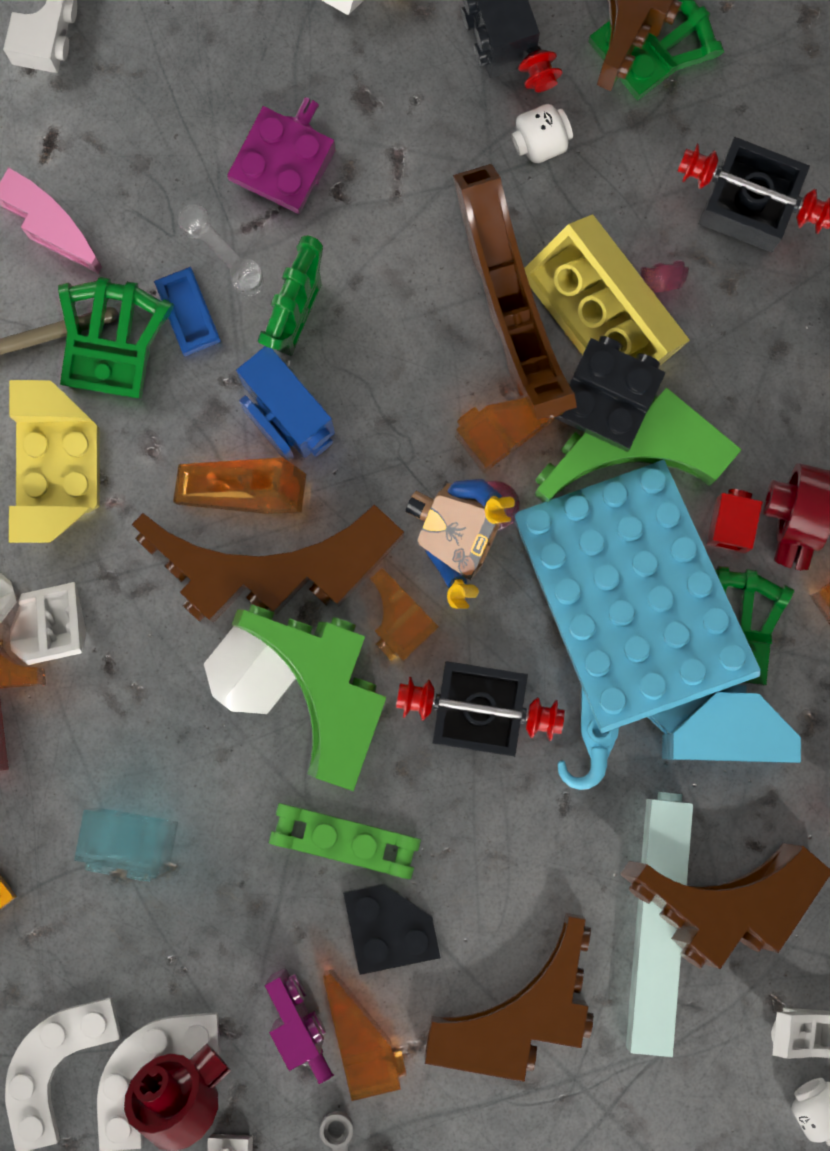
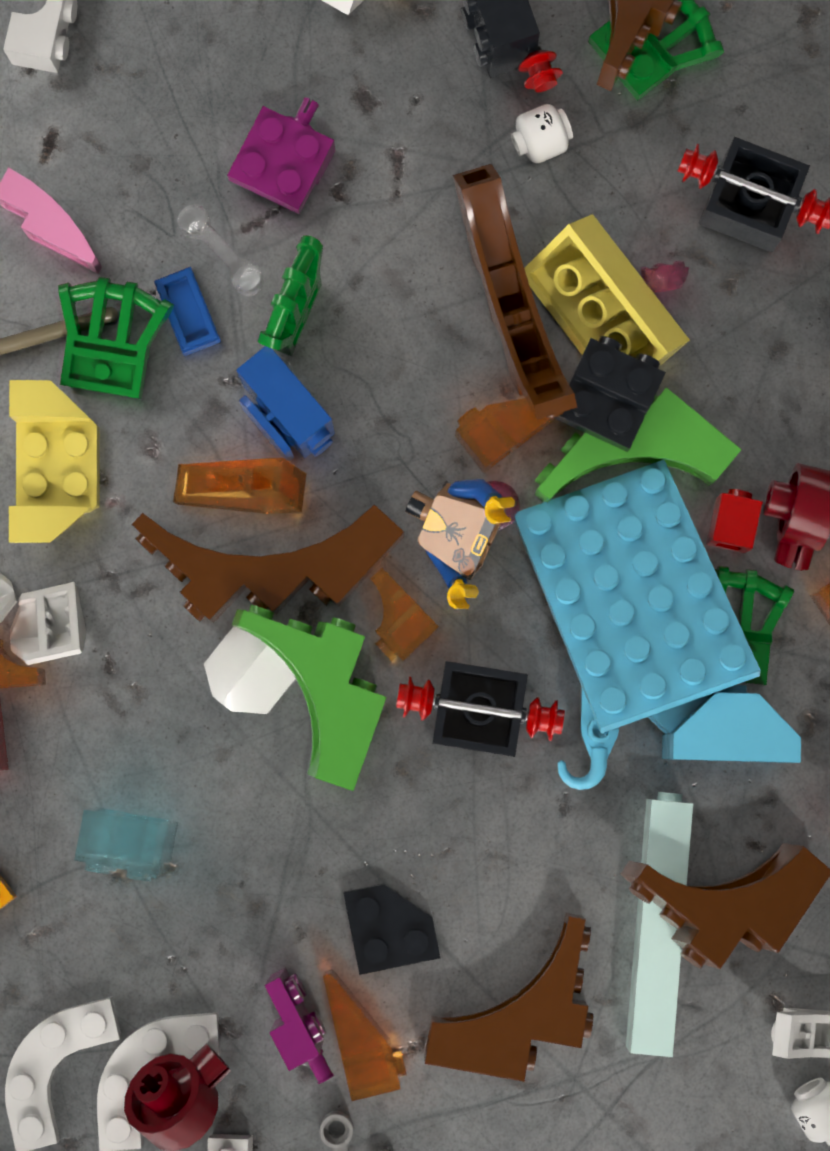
(344, 841): bright green plate -> none

